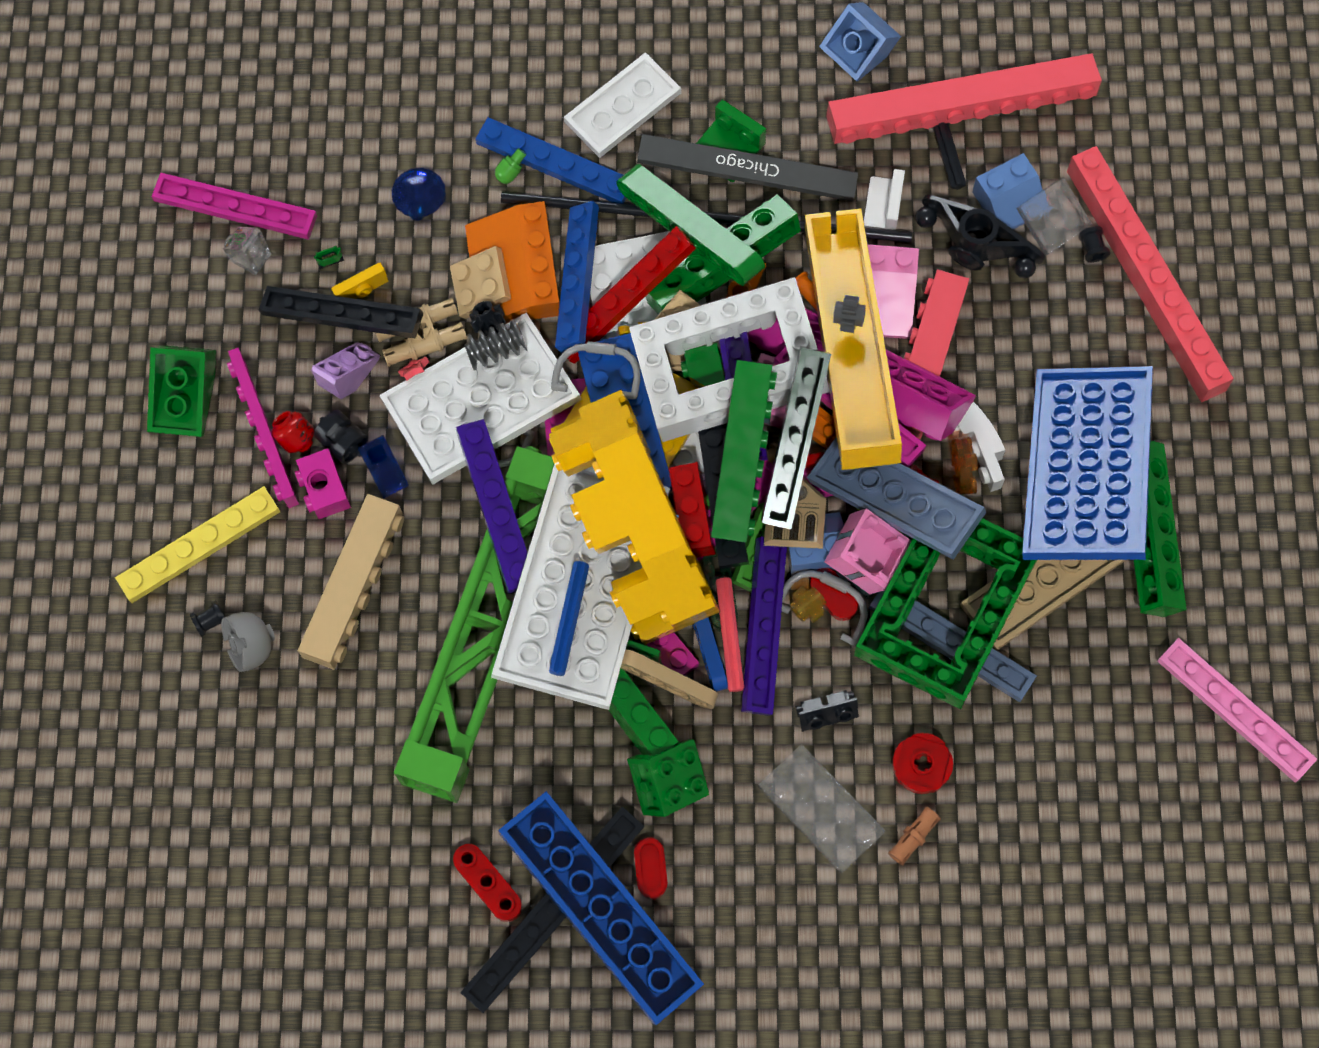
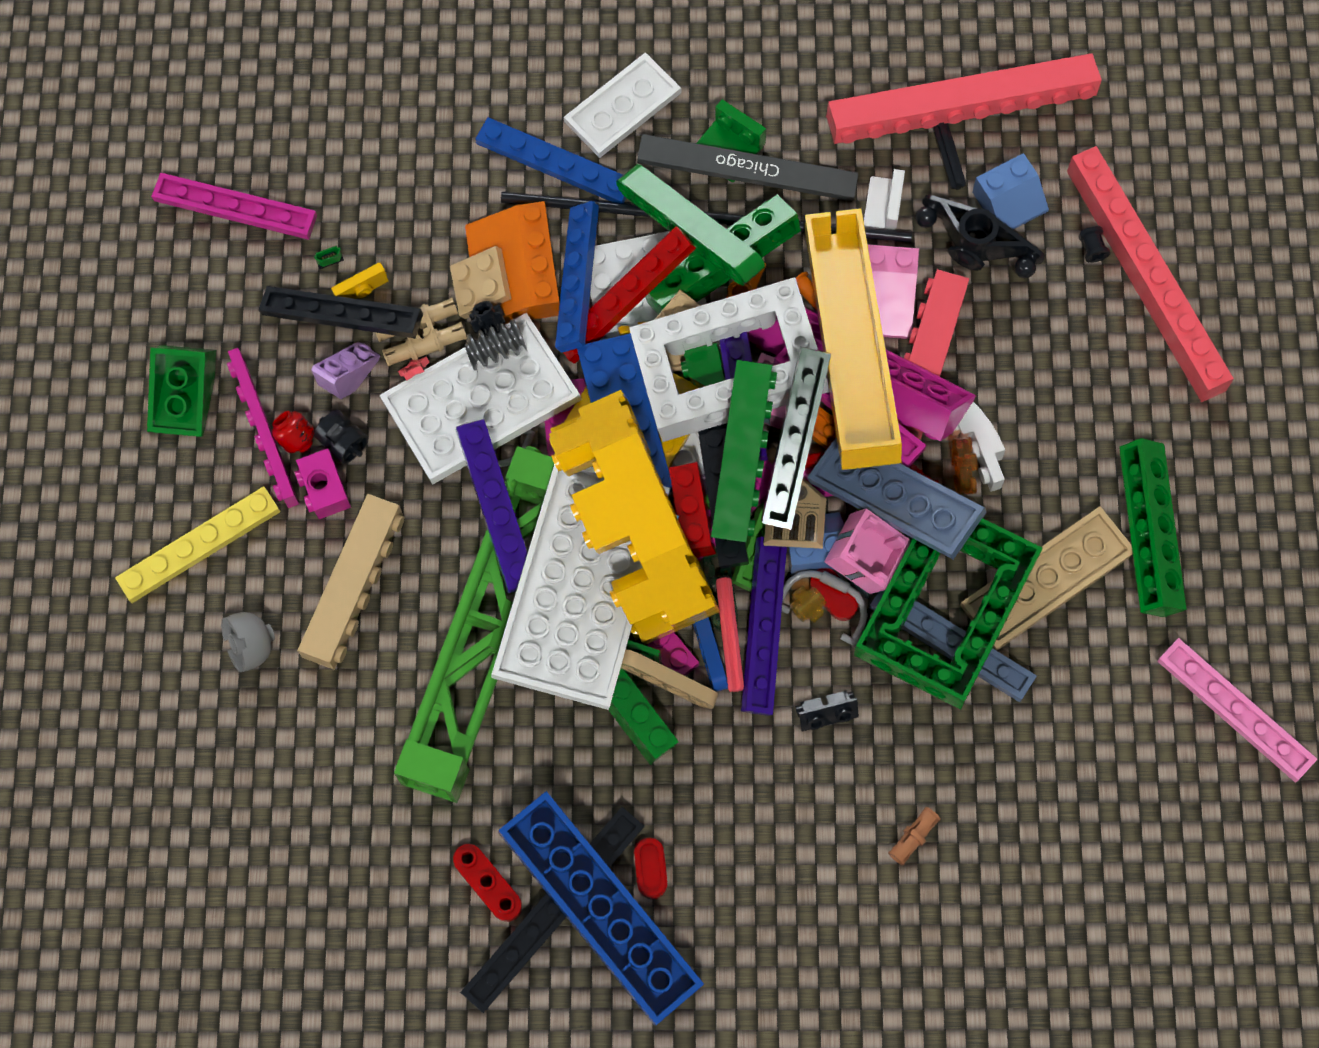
(207, 618): black bush -> none
(247, 249): clear slope -> none
(383, 466): clear blue slope -> none
(418, 193): clear blue dish -> none
(510, 167): bright green cylinder -> none
(569, 618): blue axle -> none
(597, 348): light grey piece -> none
(668, 779): green bracket -> none
(821, 809): clear plate -> none
(849, 314): dark grey gear -> none
(859, 40): medium blue slope -> none
(937, 755): red plate -> none
(1054, 216): clear plate -> none
(1089, 464): plate -> none

